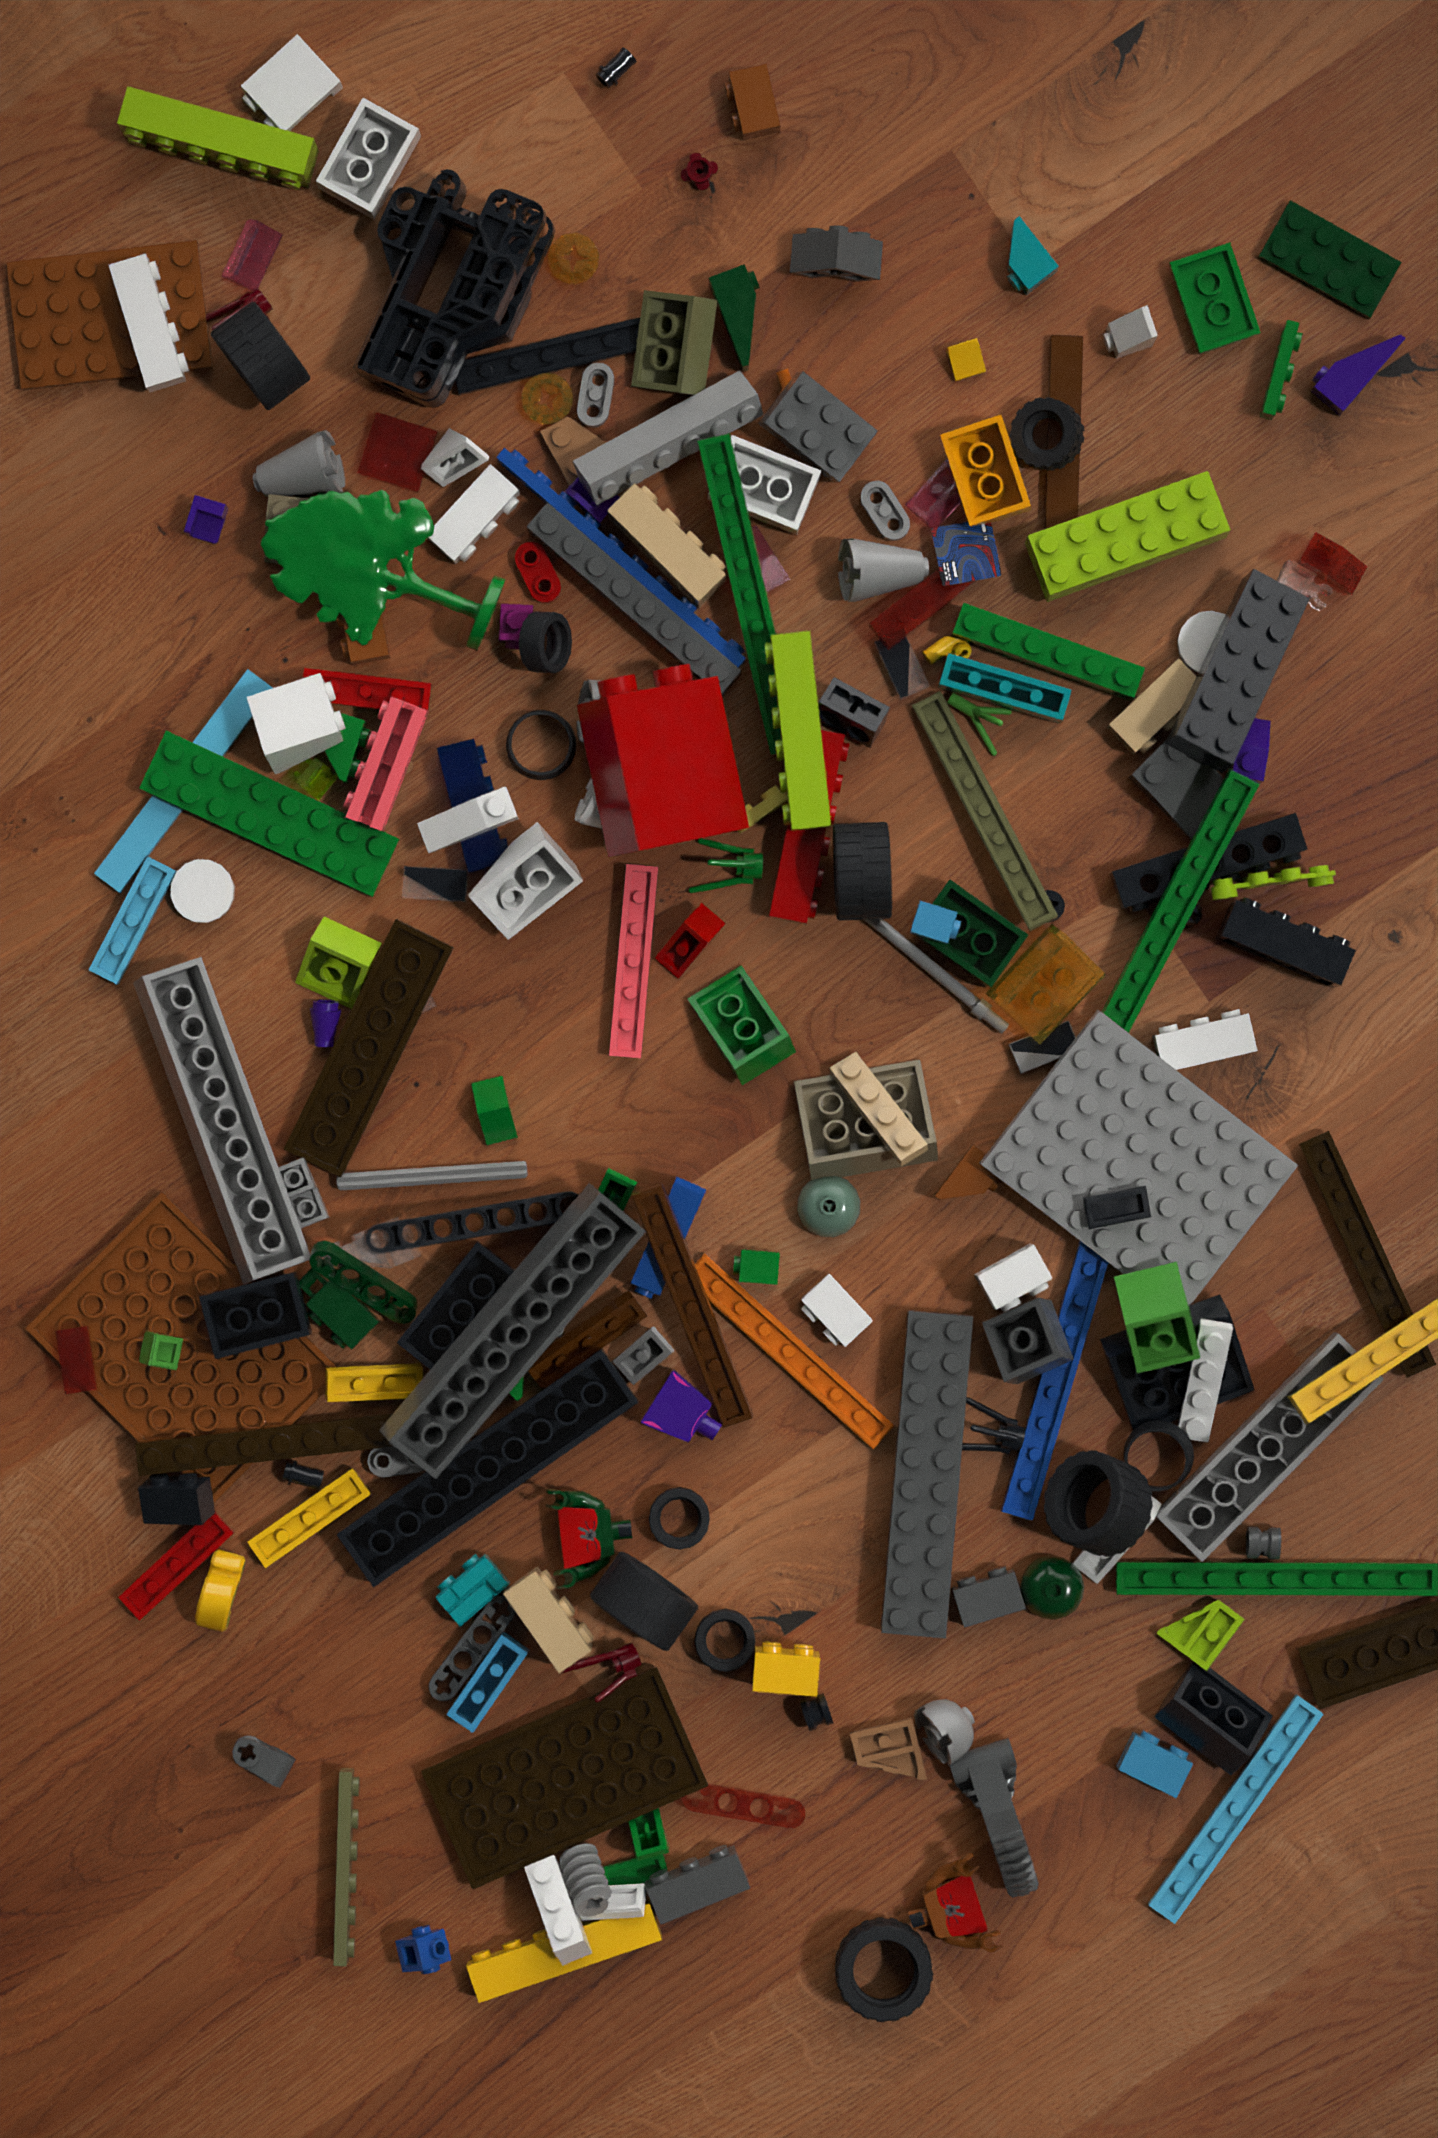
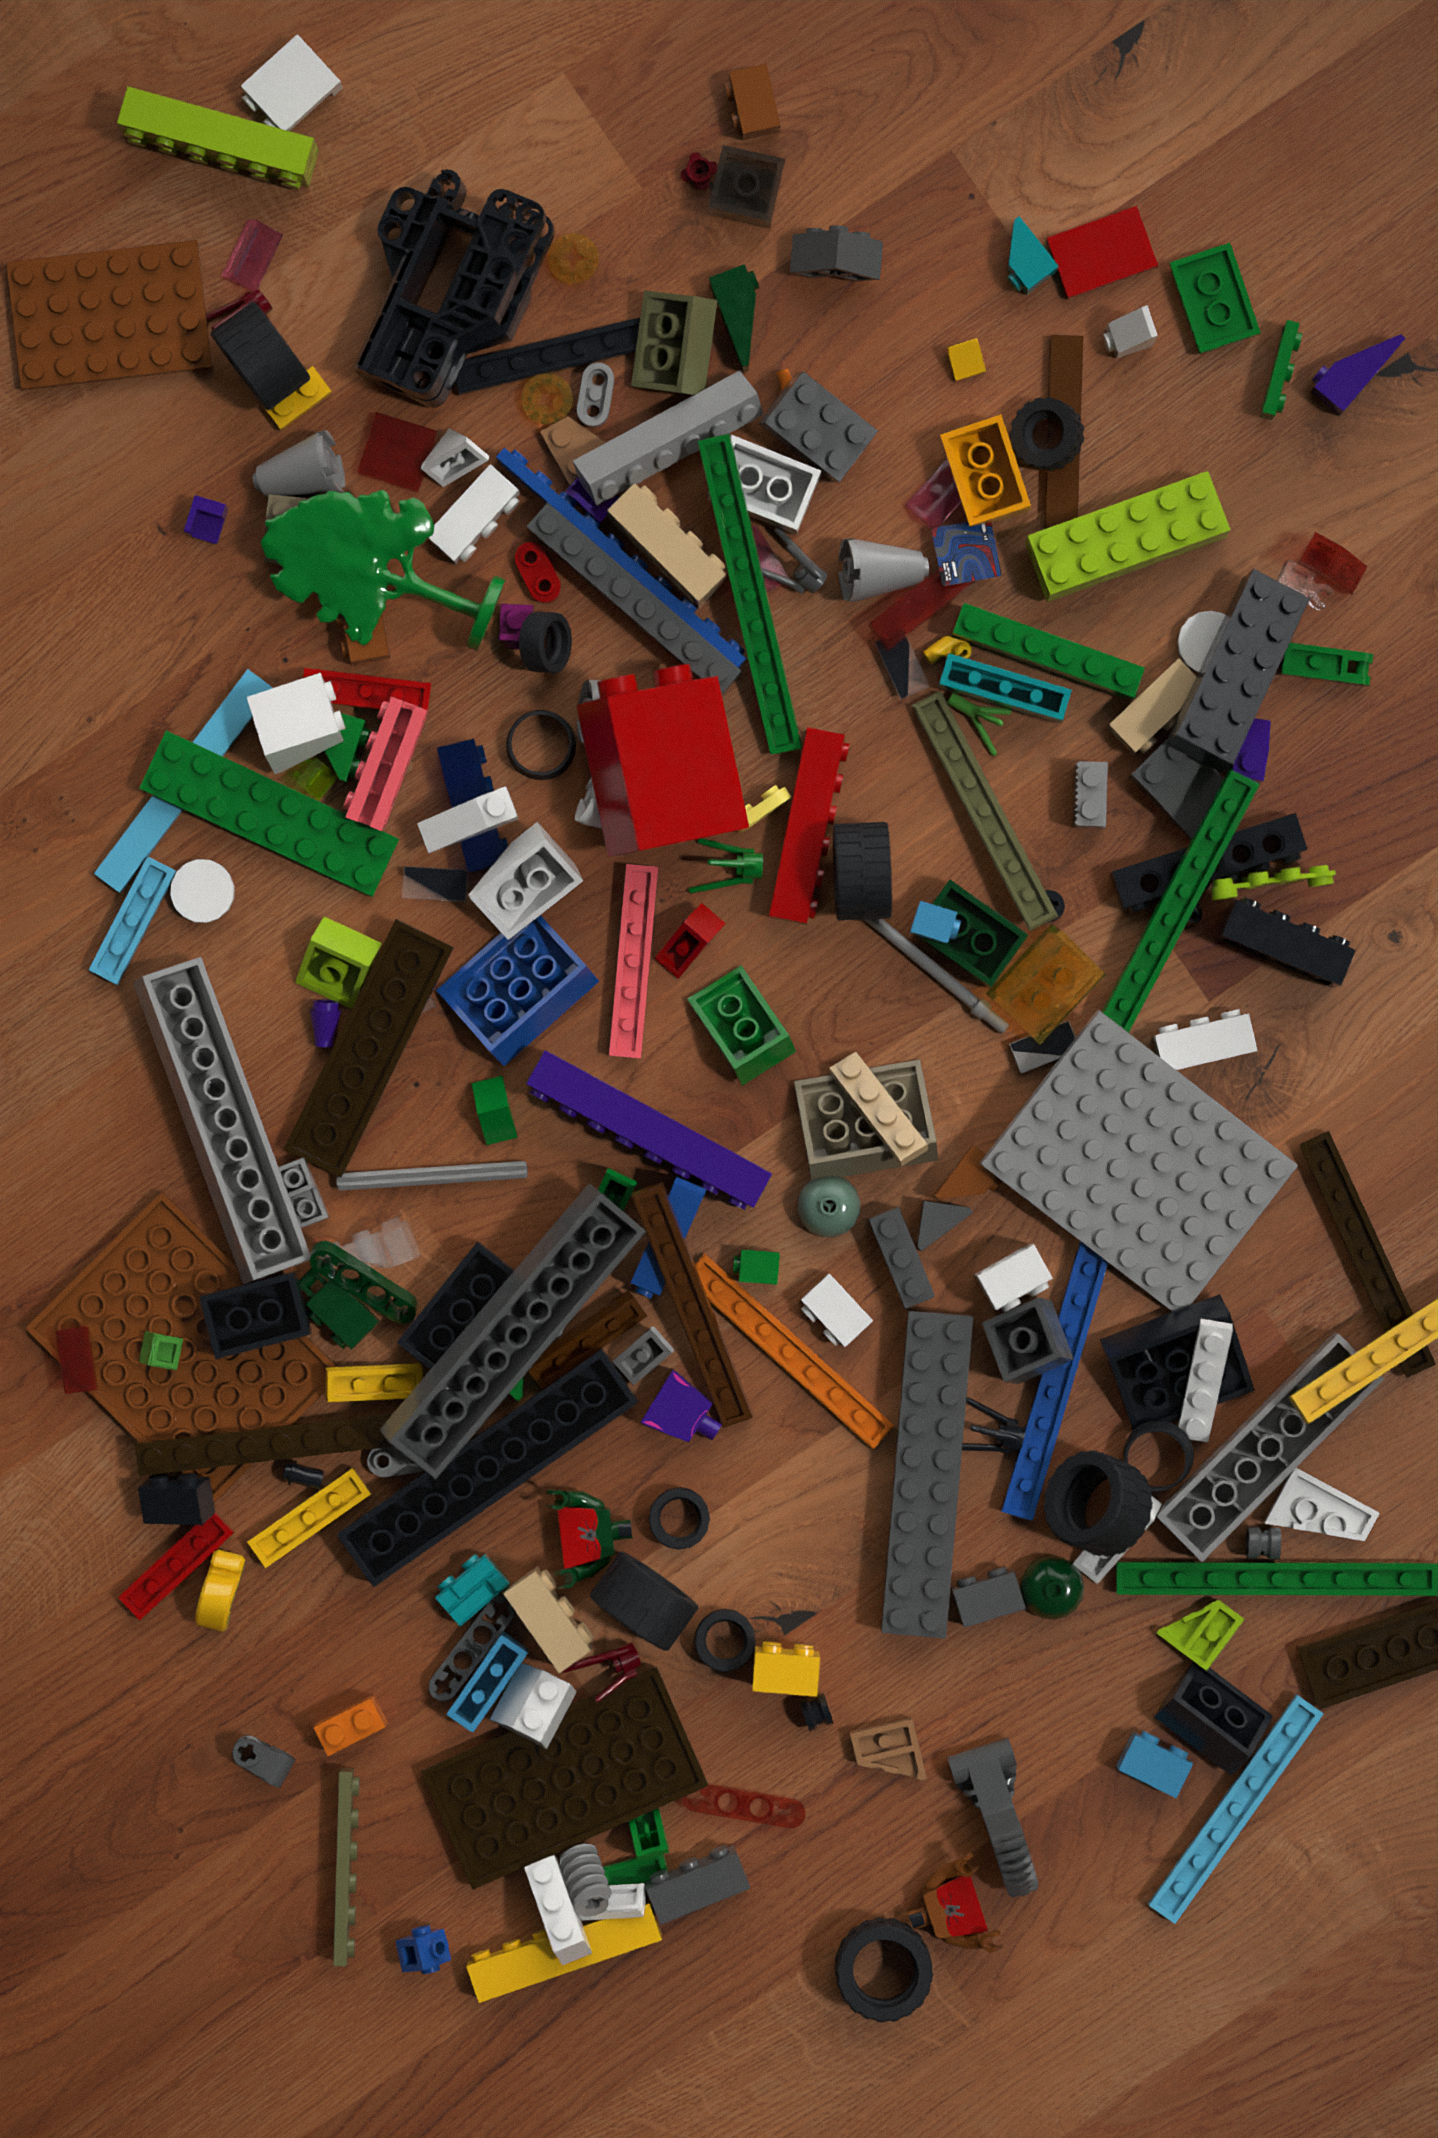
(147, 322): white brick -> none
(300, 401): none -> yellow plate
(350, 1725): none -> orange brick
(368, 158): white brick -> none
(457, 1226): black beam -> none
(517, 988): none -> blue slope
(533, 1704): none -> white slope
(615, 68): black pin -> none
(649, 1129): none -> dark purple brick
(746, 186): none -> clear smoke brick
(799, 731): lime brick -> none
(808, 573): none -> dark grey plant
(852, 712): black brick -> none
(885, 511): light grey plate -> none
(901, 1257): none -> dark grey brick
(937, 1220): none -> dark grey slope
(947, 1729): light grey cylinder -> none
(1090, 795): none -> light grey brick
(1102, 252): none -> red tile
(1117, 1207): black tile -> none
(1157, 1317): bright green slope -> none
(1319, 1508): none -> white wing
(1326, 664): none -> green plate
(1329, 259): dark green plate -> none

